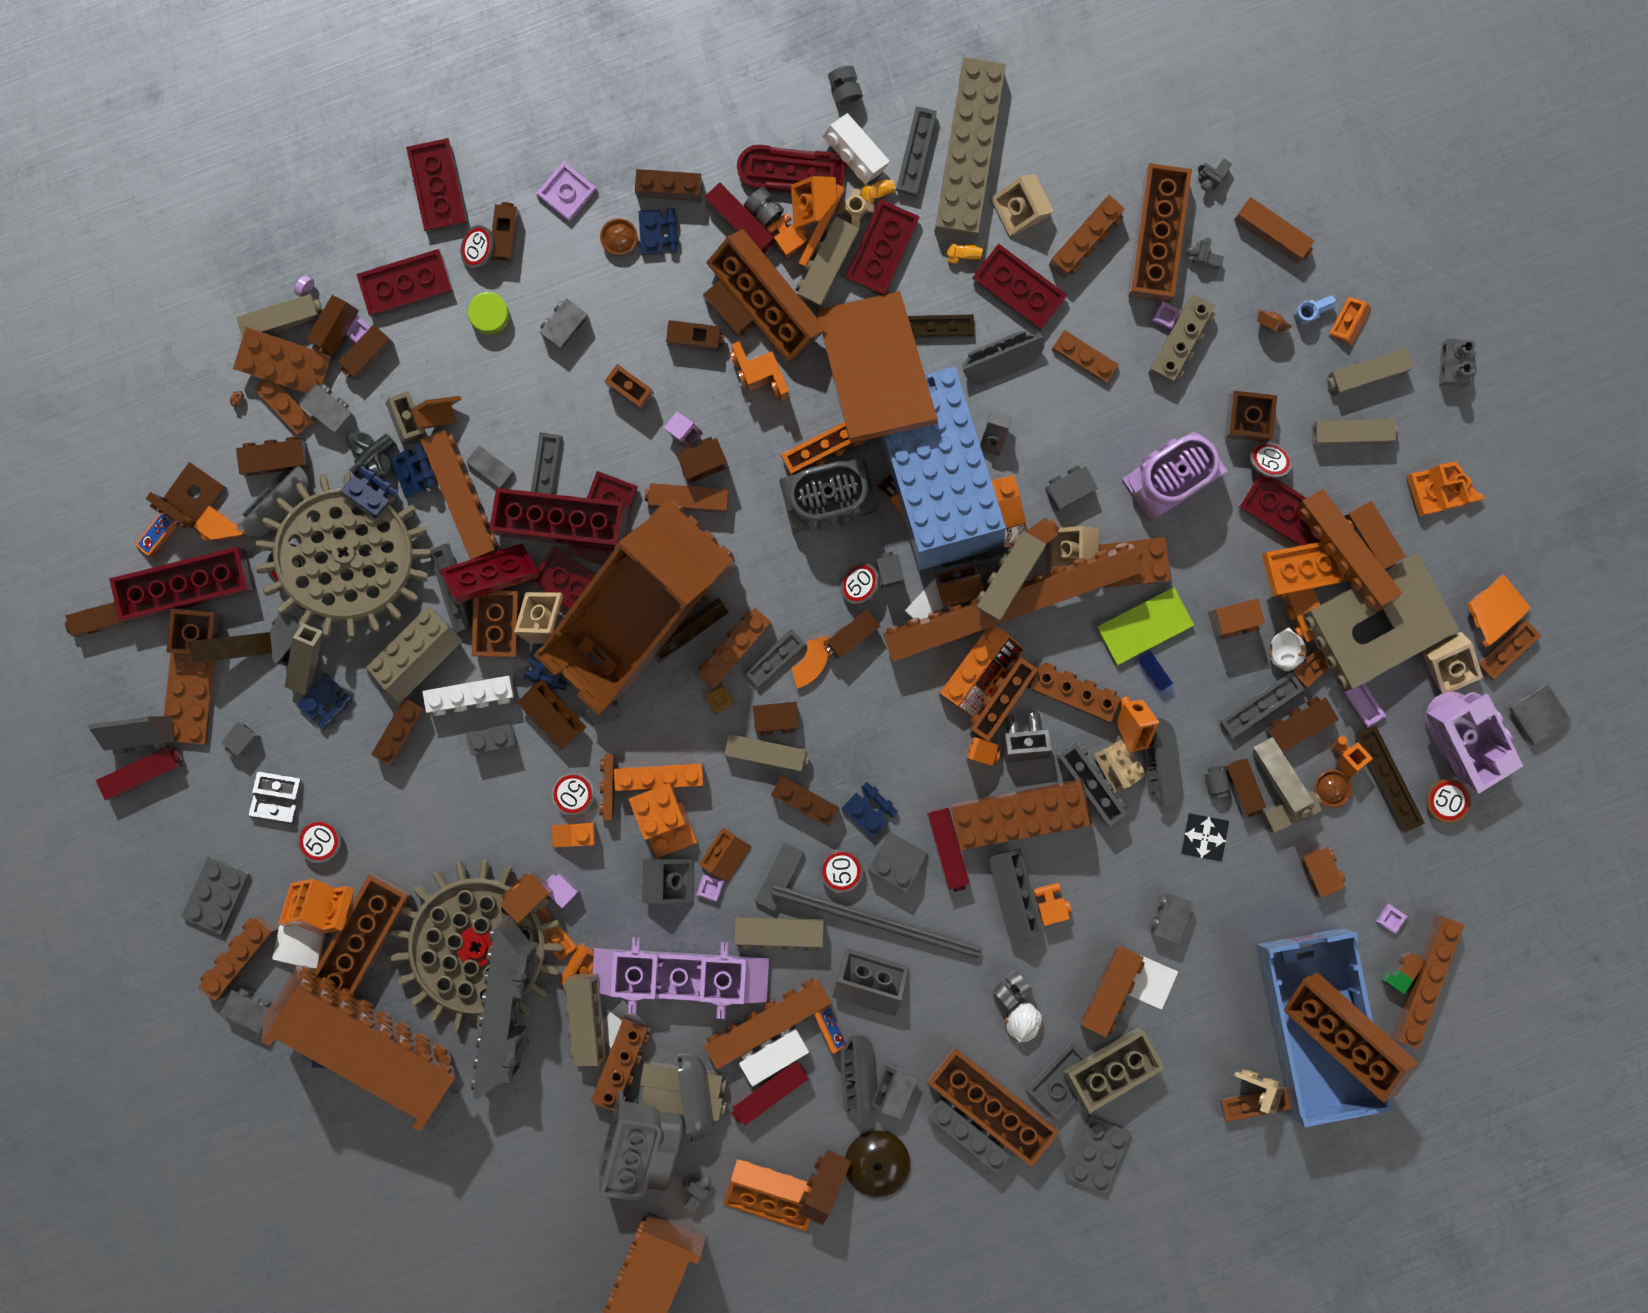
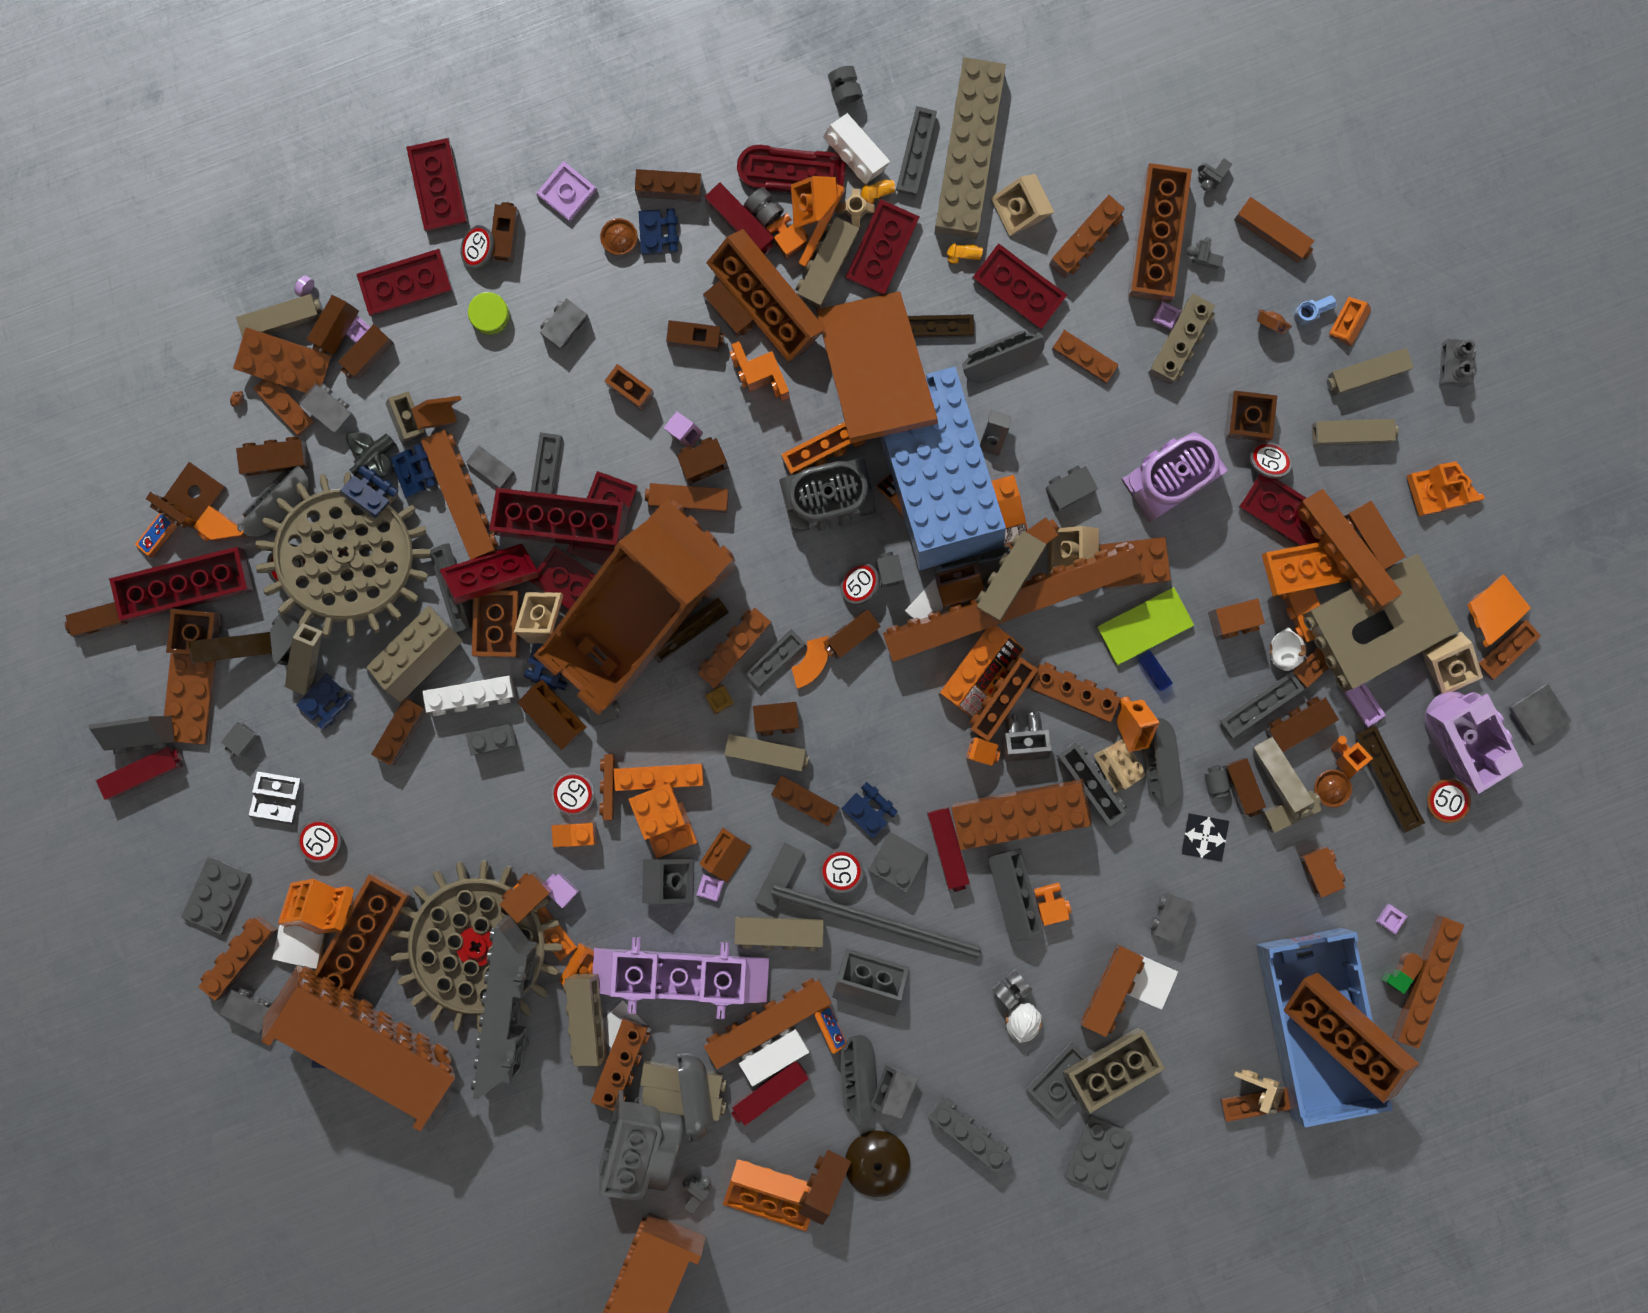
(992, 1106): dark orange brick -> none

